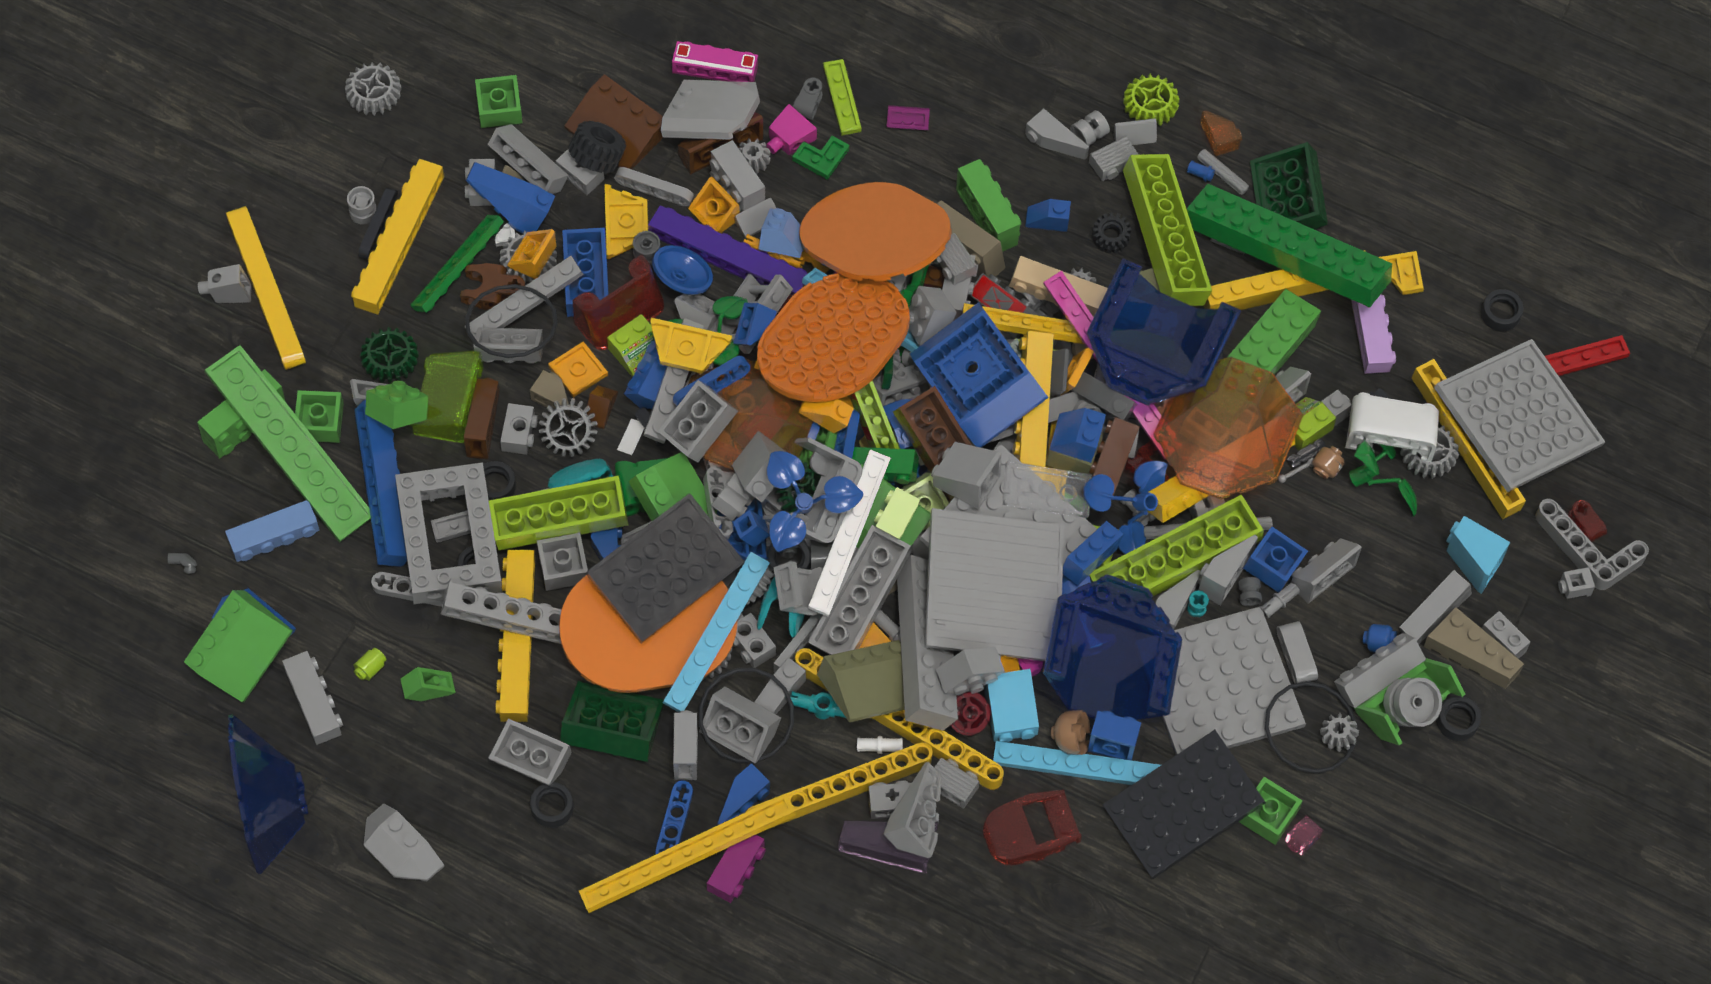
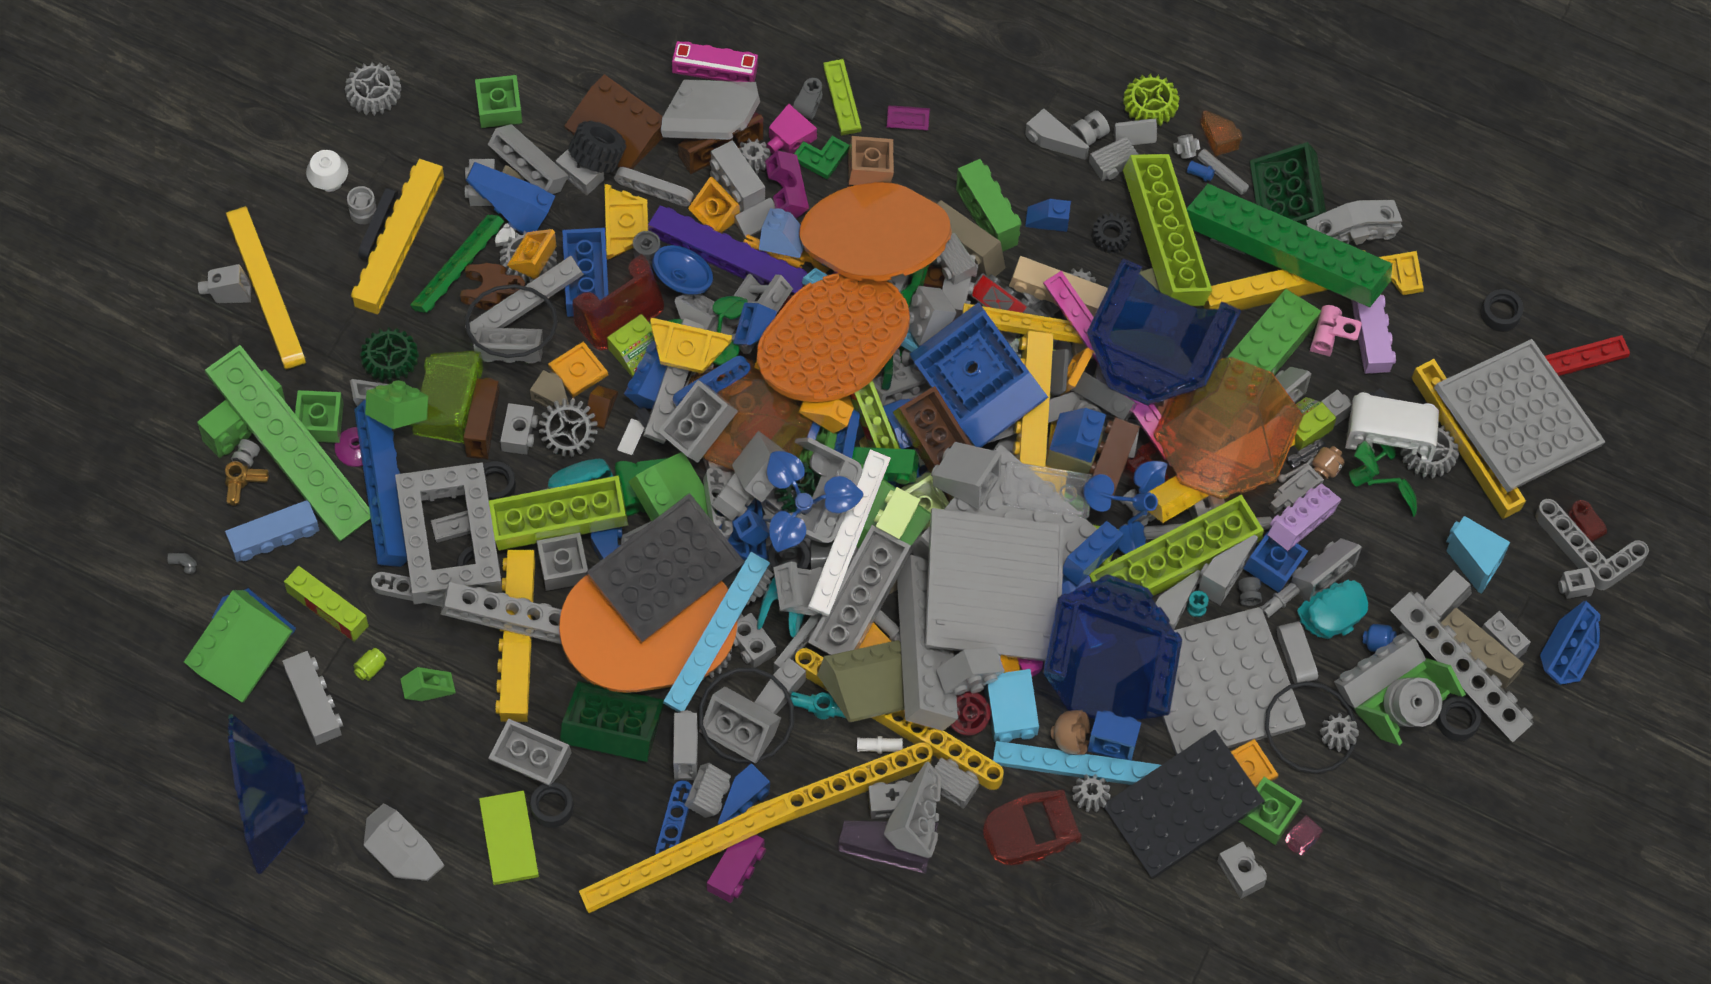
(236, 483): none -> pearl gold axle
(246, 452): none -> light grey wheel
(326, 603): none -> lime brick
(327, 170): none -> white cone
(345, 451): none -> magenta dish
(508, 837): none -> lime tile
(708, 790): none -> light grey brick
(786, 170): none -> magenta arch
(870, 160): none -> medium nougat brick
(1091, 801): none -> light grey gear
(1186, 146): none -> light grey gear
(1242, 882): none -> light grey brick
(1254, 762): none -> light orange tile
(1295, 488): none -> light grey hinge
(1304, 516): none -> lavender brick
(1331, 325): none -> bright pink piece
(1334, 609): none -> teal animal
(1359, 221): none -> light grey brick
(1511, 728): none -> light grey brick
(1572, 644): none -> blue wedge

